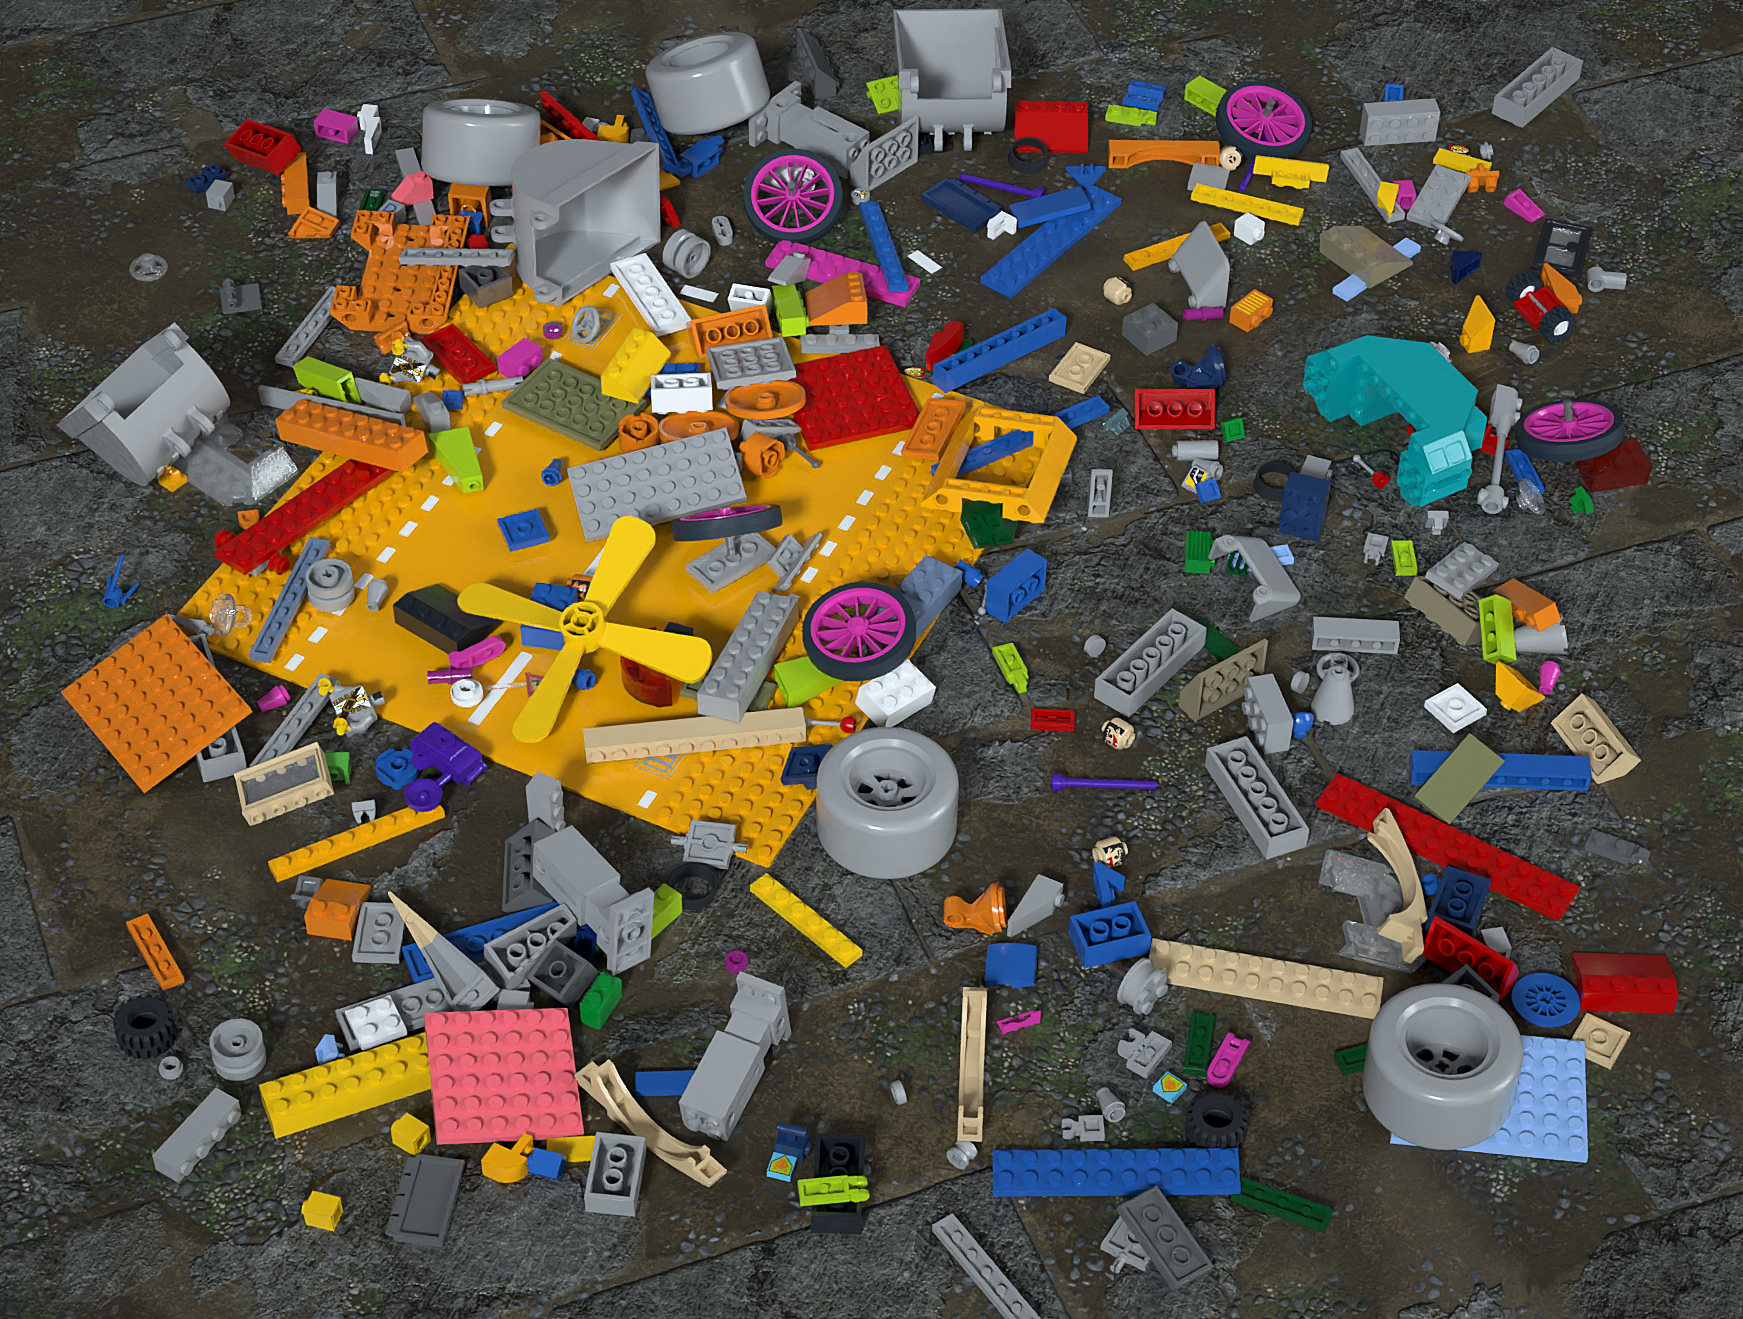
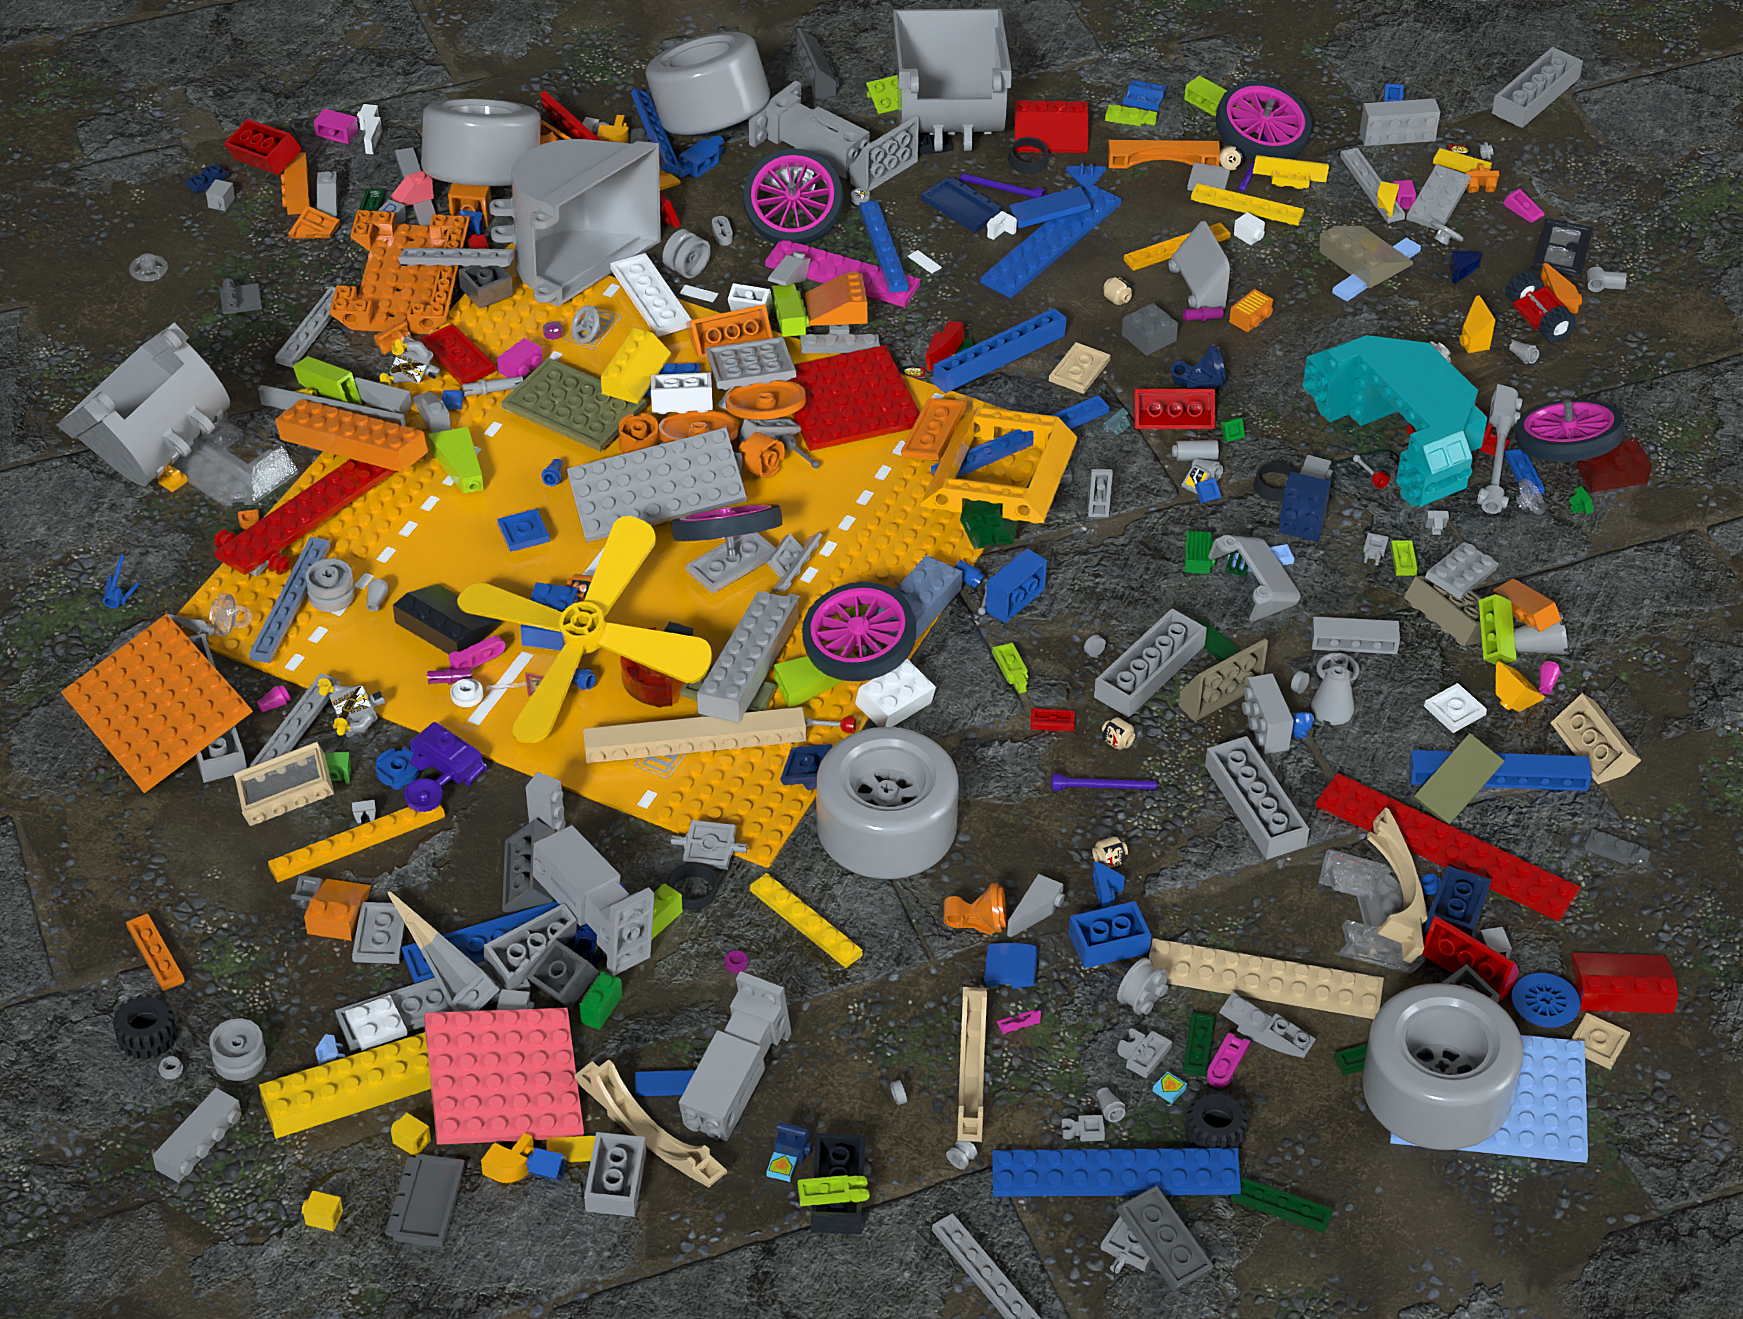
(1272, 1032): none -> light grey slope

